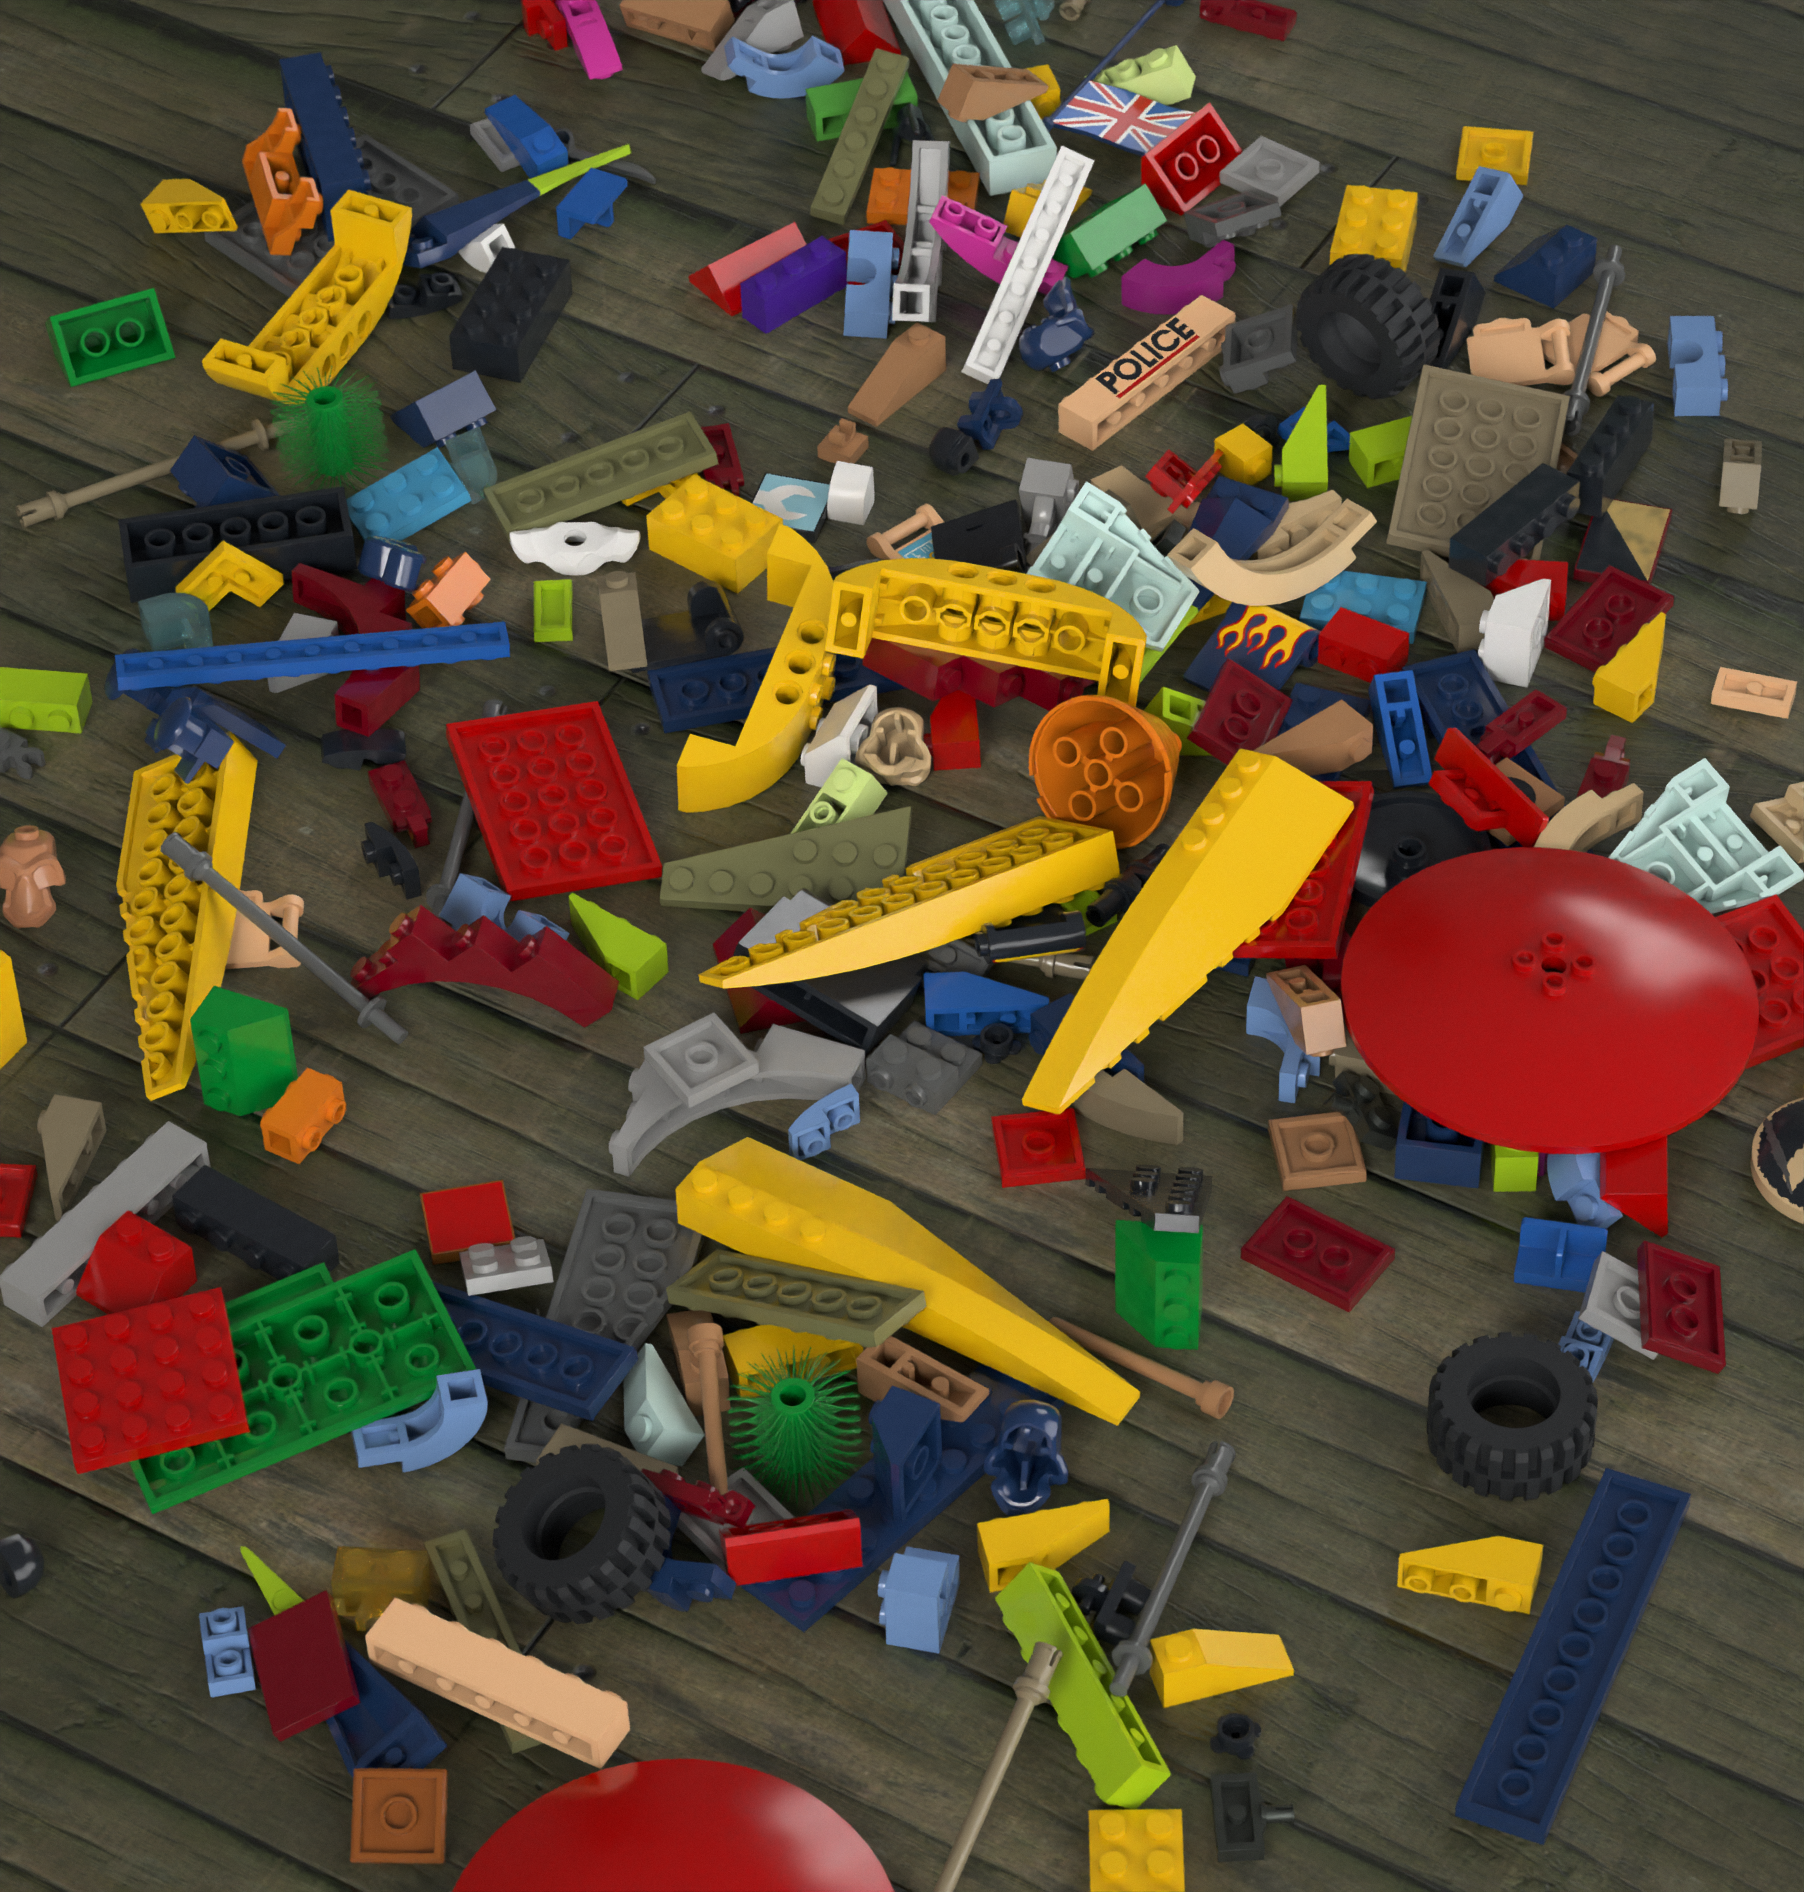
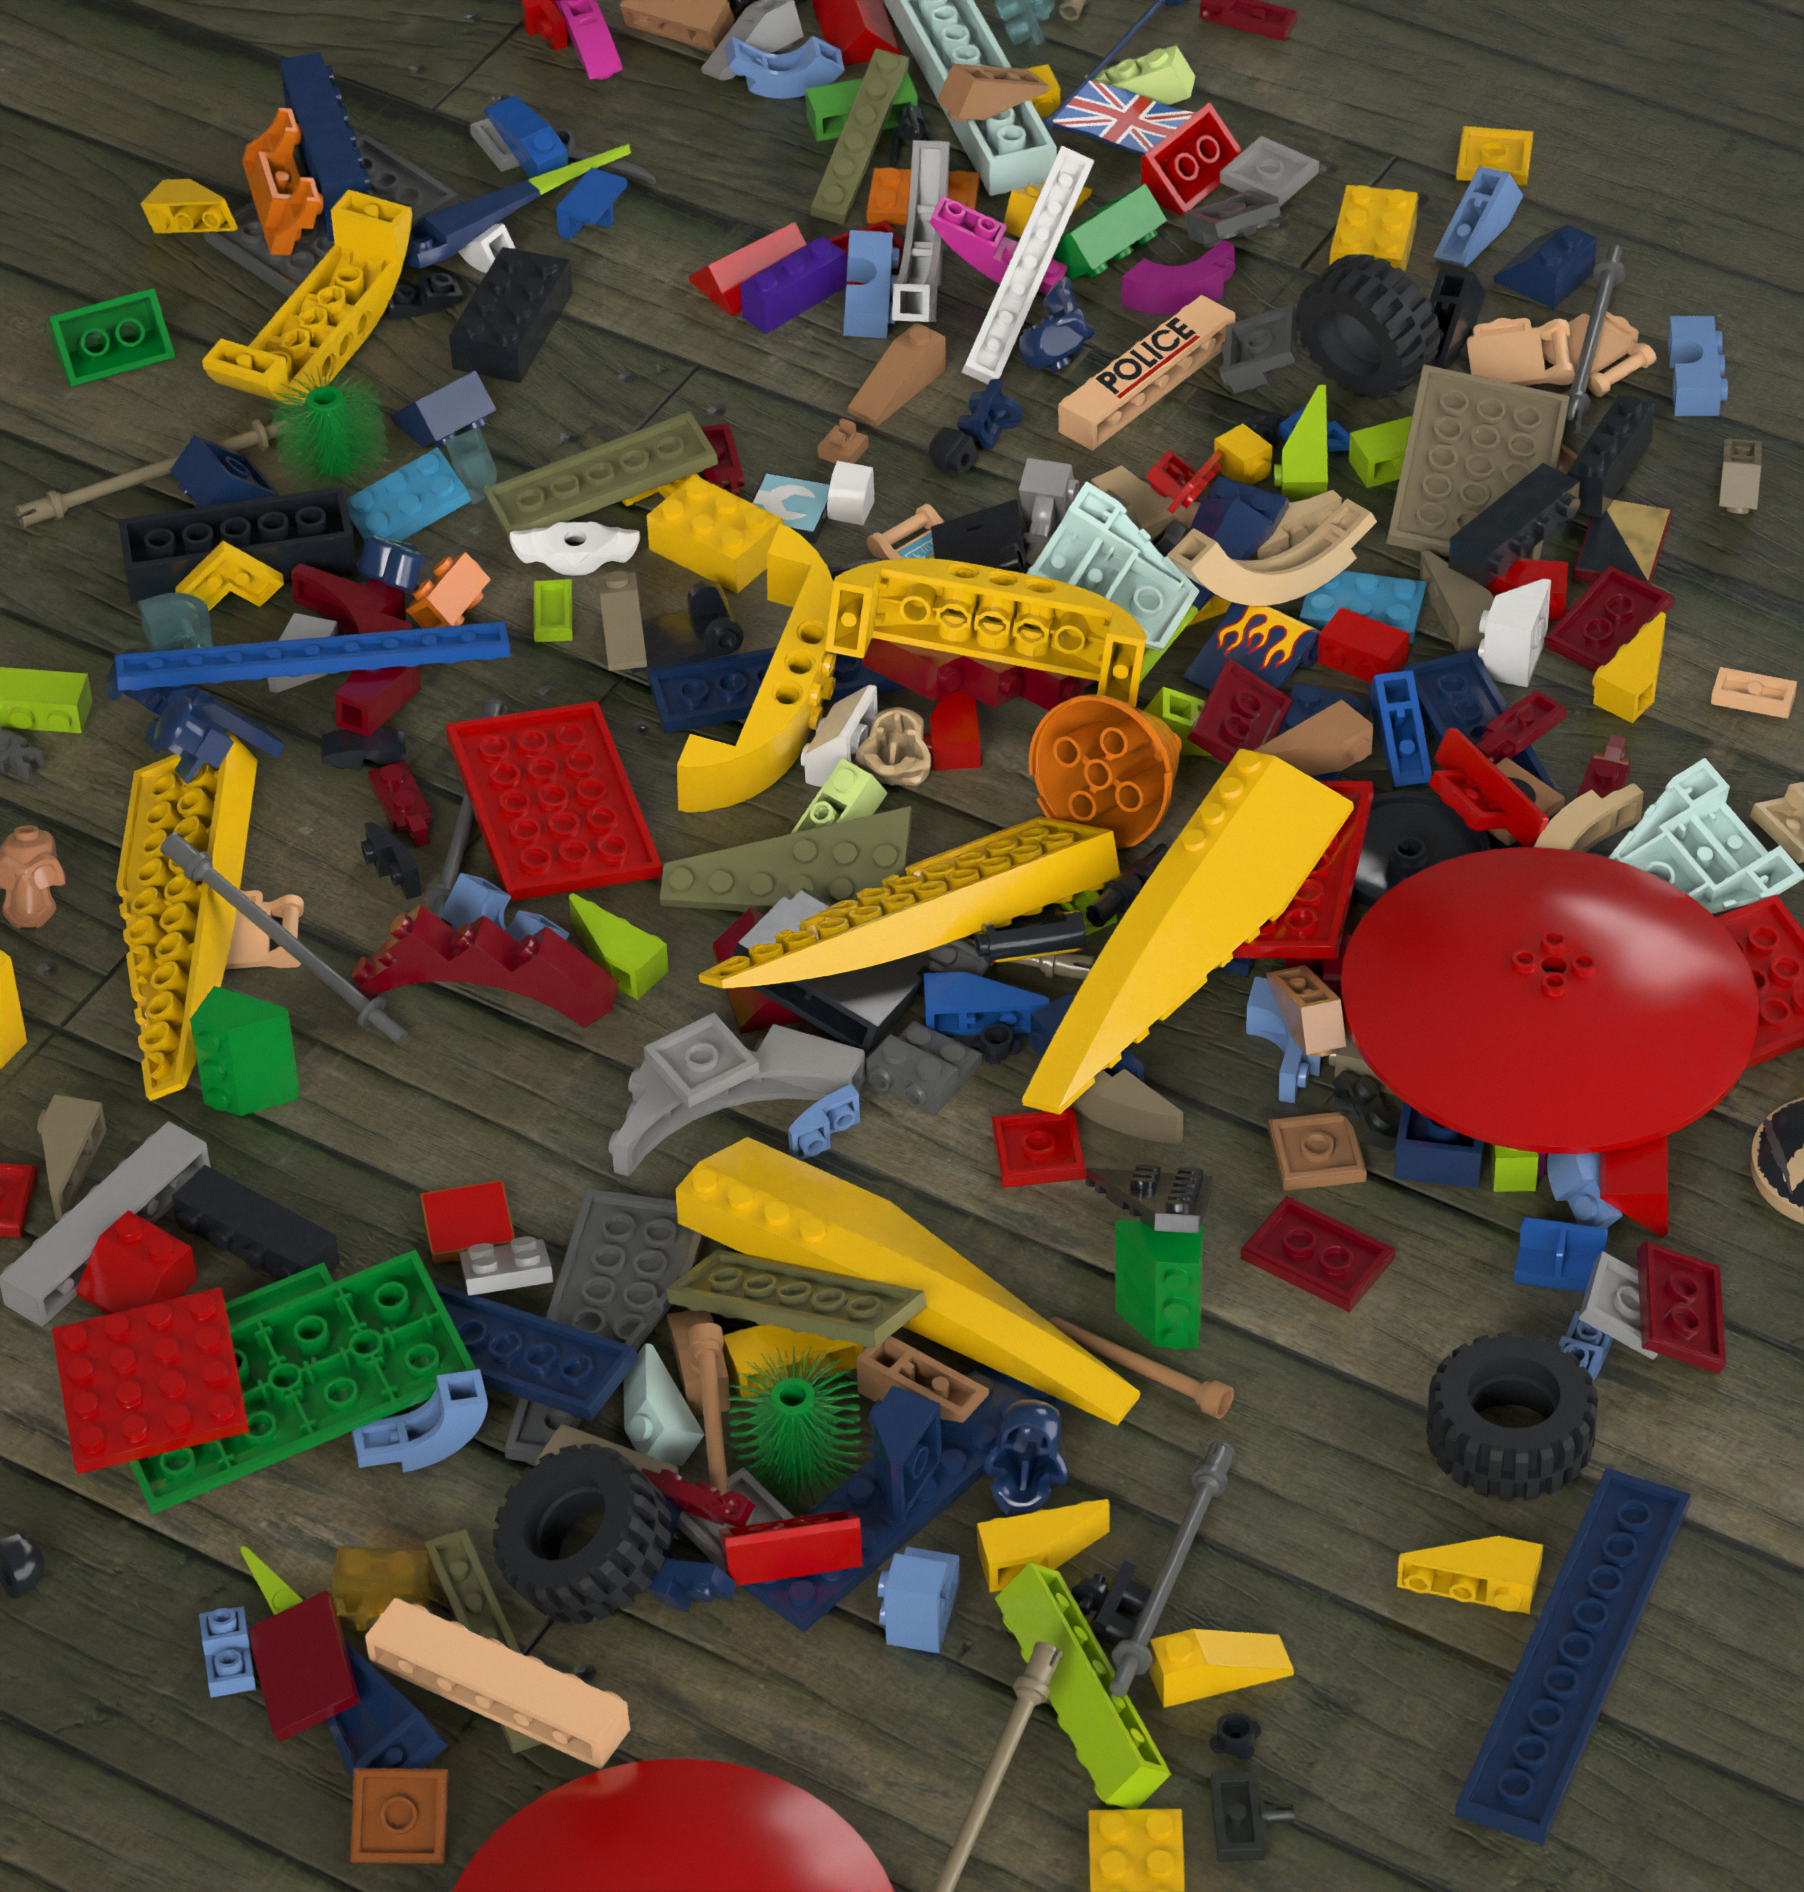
(303, 1115): orange brick -> none

